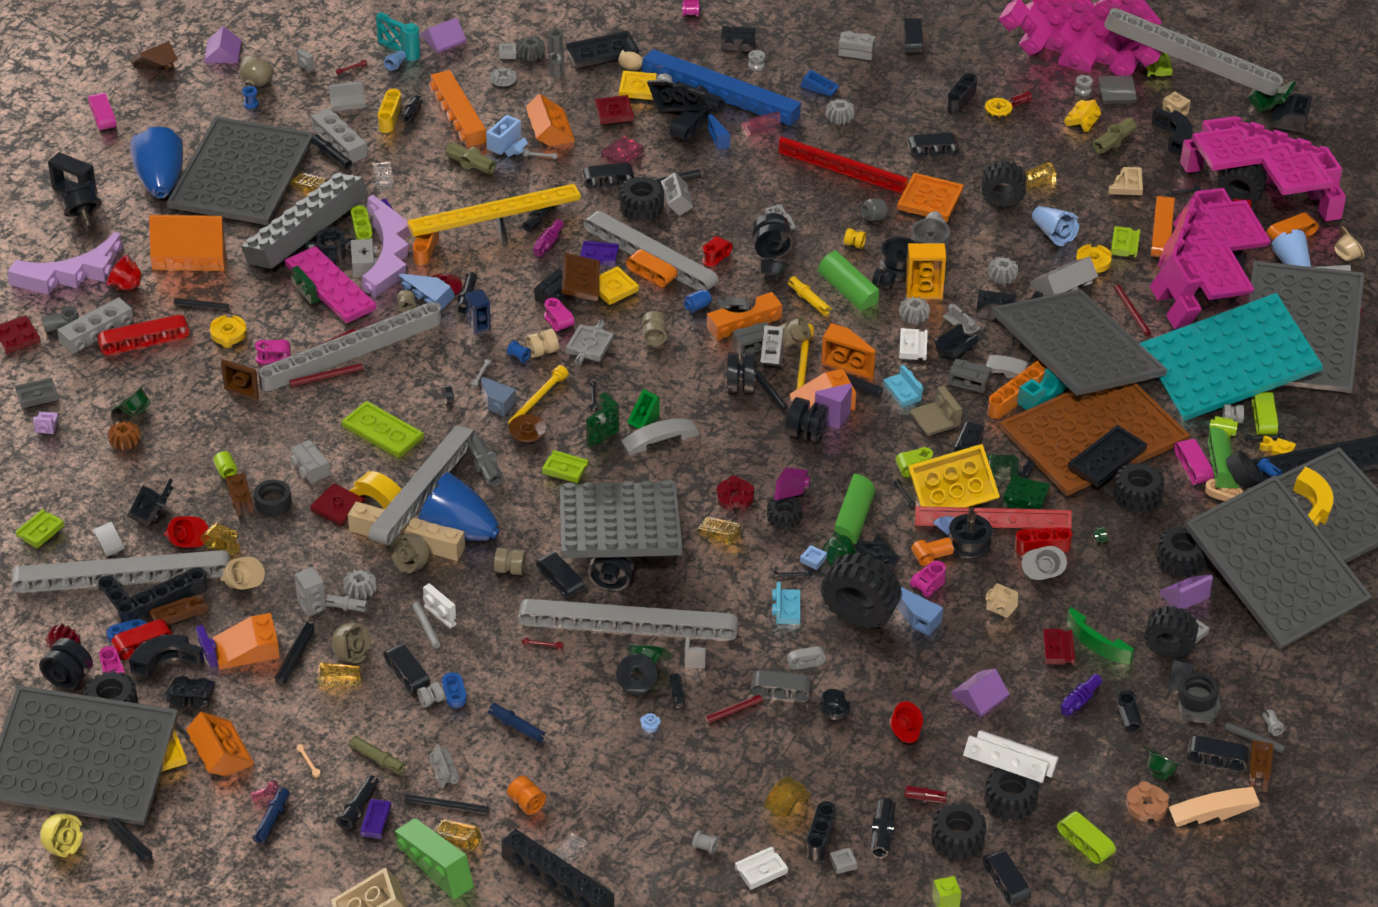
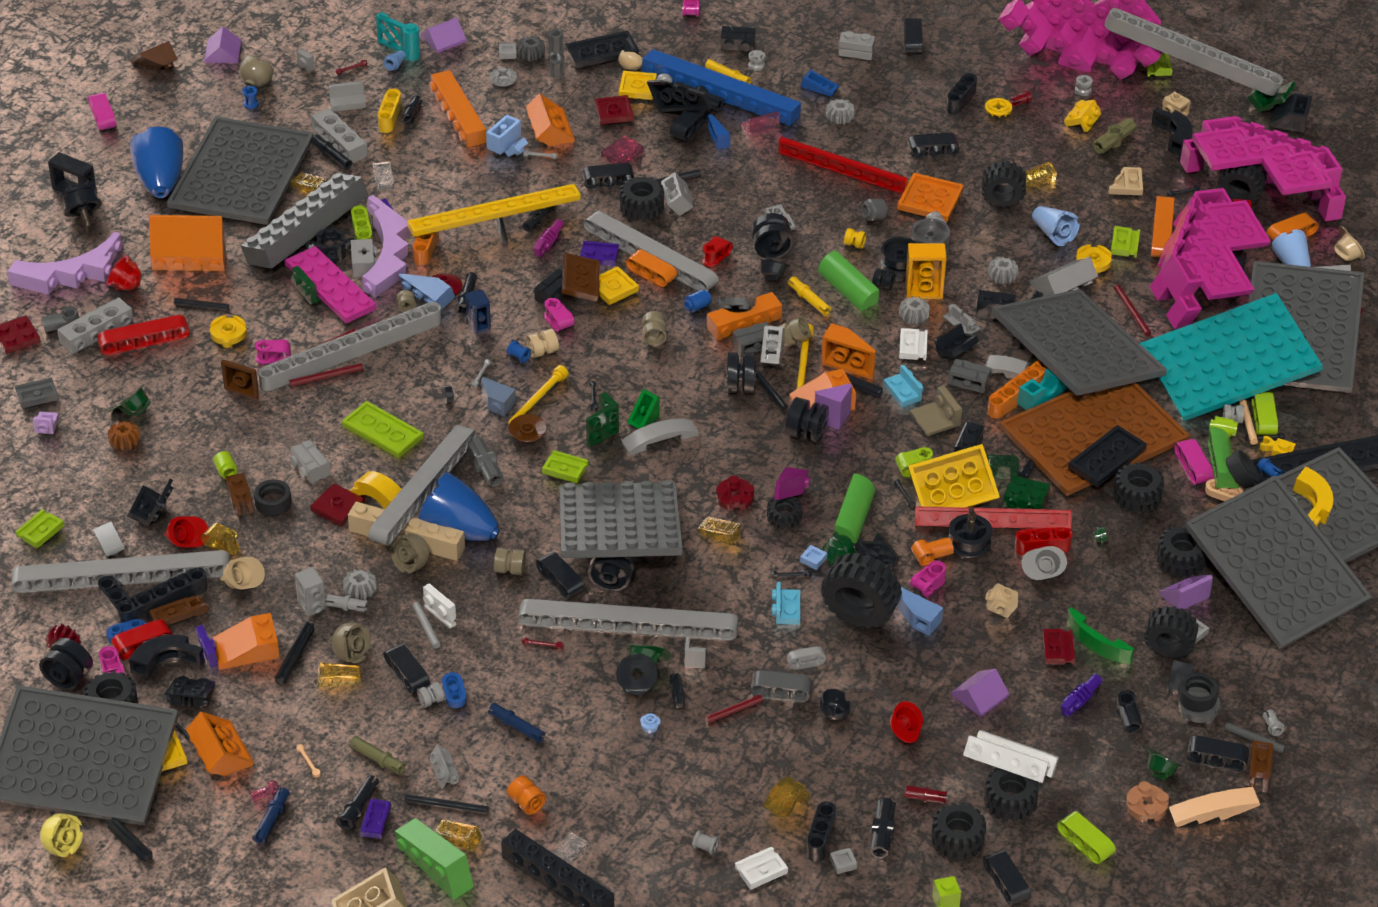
(470, 158): olive piece -> none
(589, 342): light grey plate -> none
(717, 67): none -> yellow pin
(943, 523): tile -> none
(1117, 89): dark grey slope -> none
(1248, 423): none -> light nougat bar

